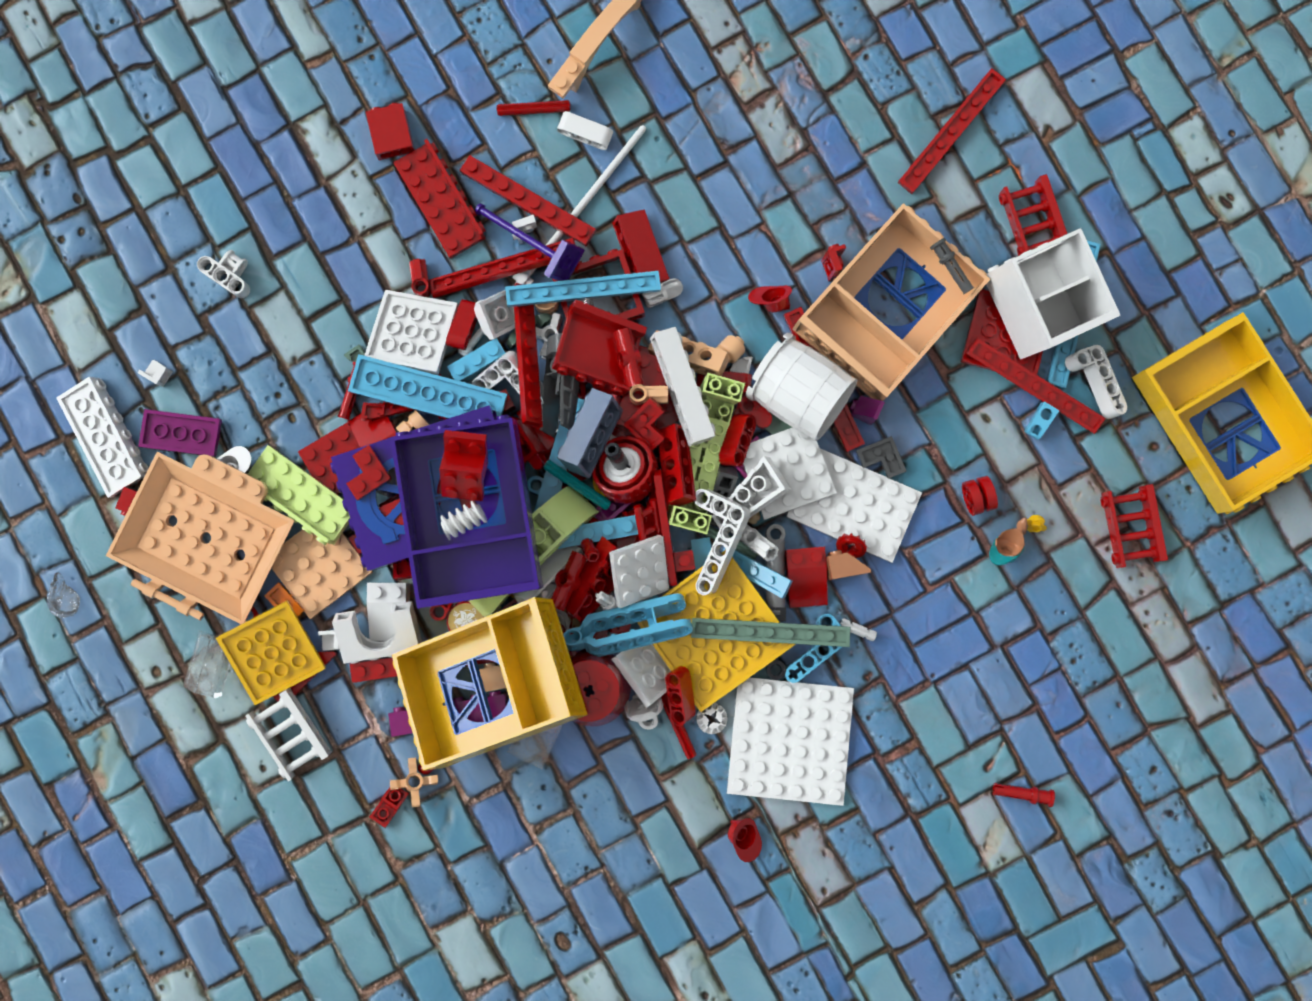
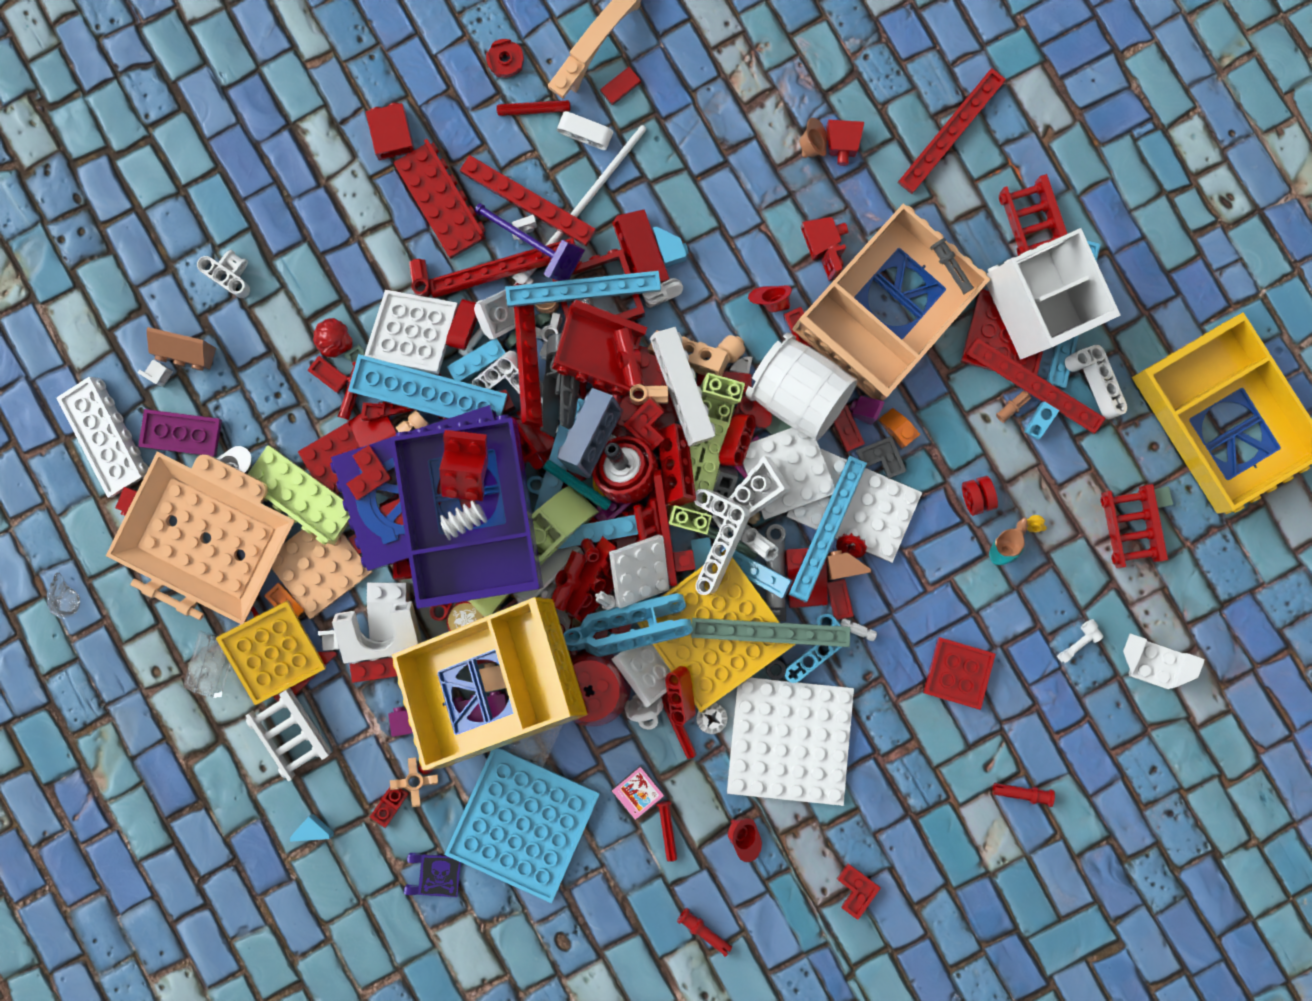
(180, 349): none -> nougat slope
(312, 829): none -> medium azure slope
(328, 374): none -> red tile
(332, 338): none -> red hair
(437, 875): none -> flag
(512, 66): none -> red plate
(522, 824): none -> medium azure plate
(620, 85): none -> red tile
(637, 792): none -> tile
(667, 829): none -> red axle
(670, 247): none -> medium azure slope
(697, 927): none -> red pin
(814, 139): none -> nougat piece
(822, 234): none -> red torso
(827, 529): none -> medium azure tile
(839, 599): none -> red tile
(843, 139): none -> red torso
(862, 890): none -> red plate
(899, 427): none -> orange slope
(959, 673): none -> red plate
(1013, 406): none -> nougat axle
(1091, 632): none -> white brick
(1160, 664): none -> white piece
(1163, 497): none -> sand green tile

